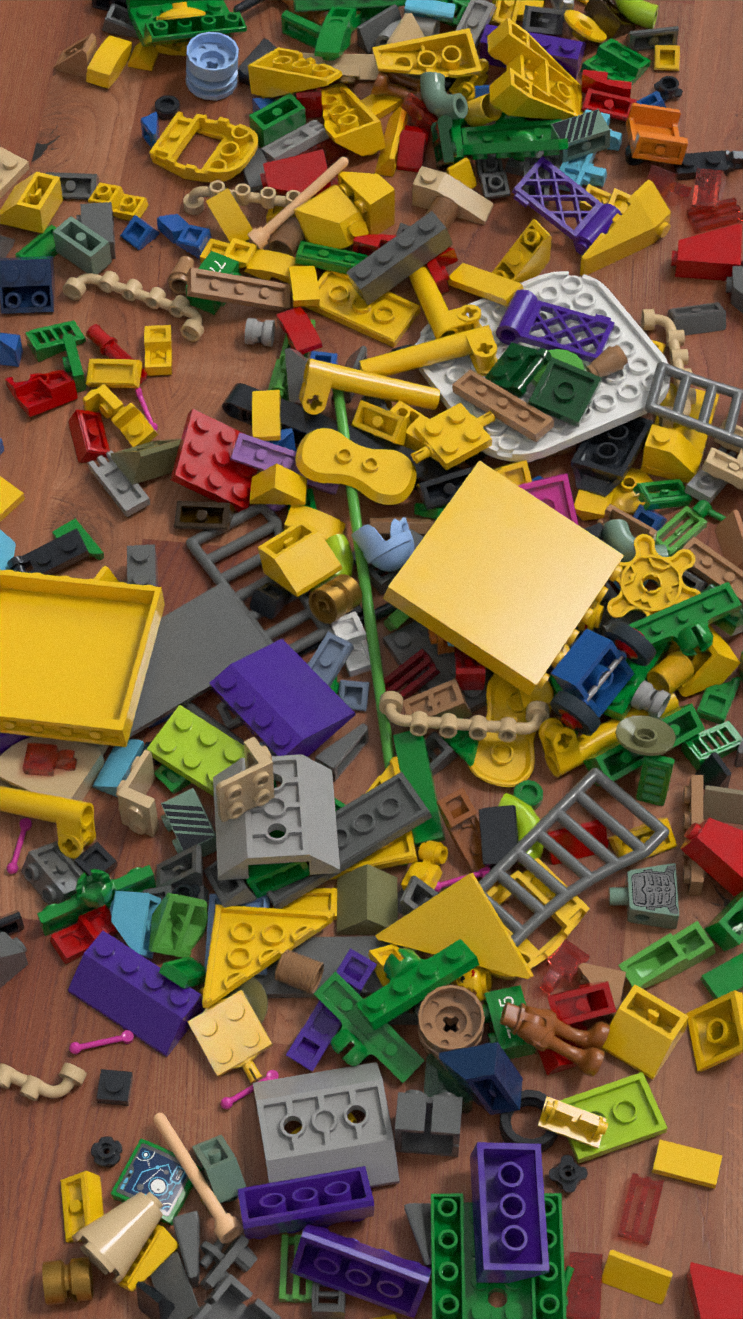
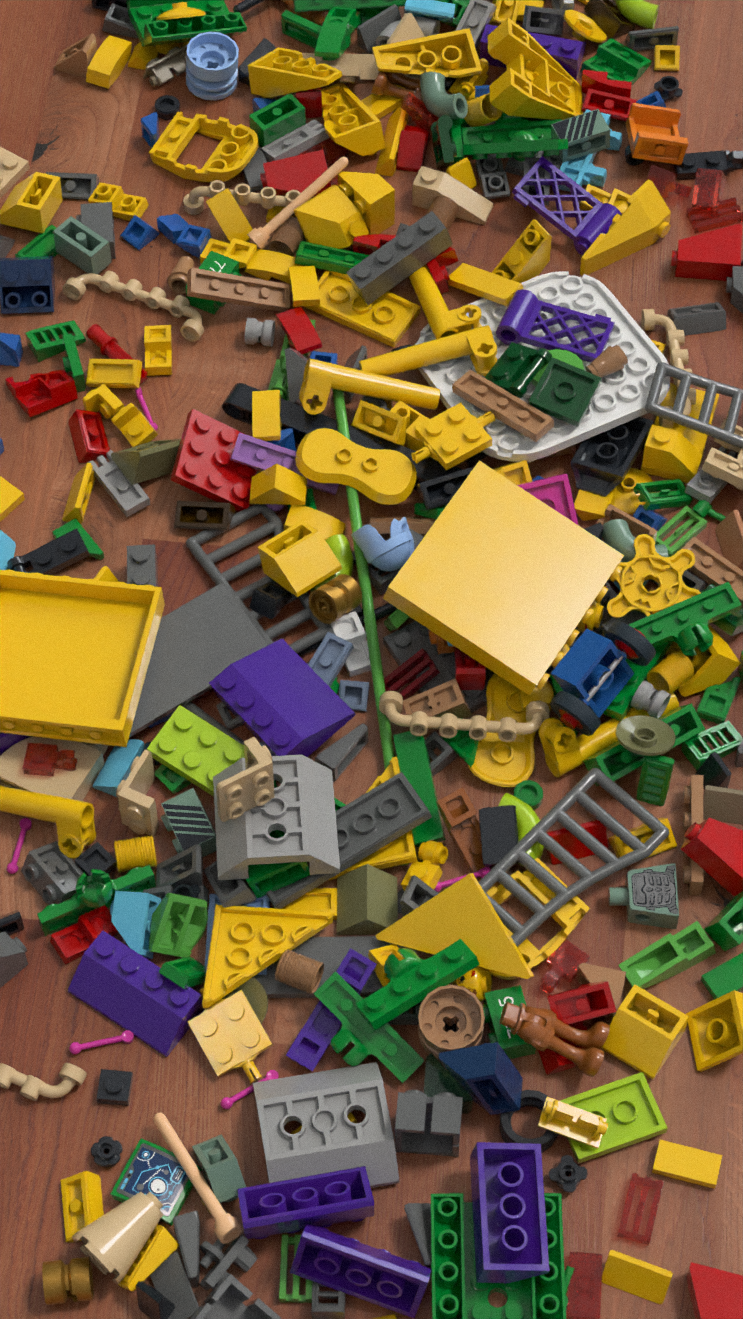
(79, 494): none -> yellow slope
(135, 853): none -> yellow piece
(160, 69): none -> dark tan hinge

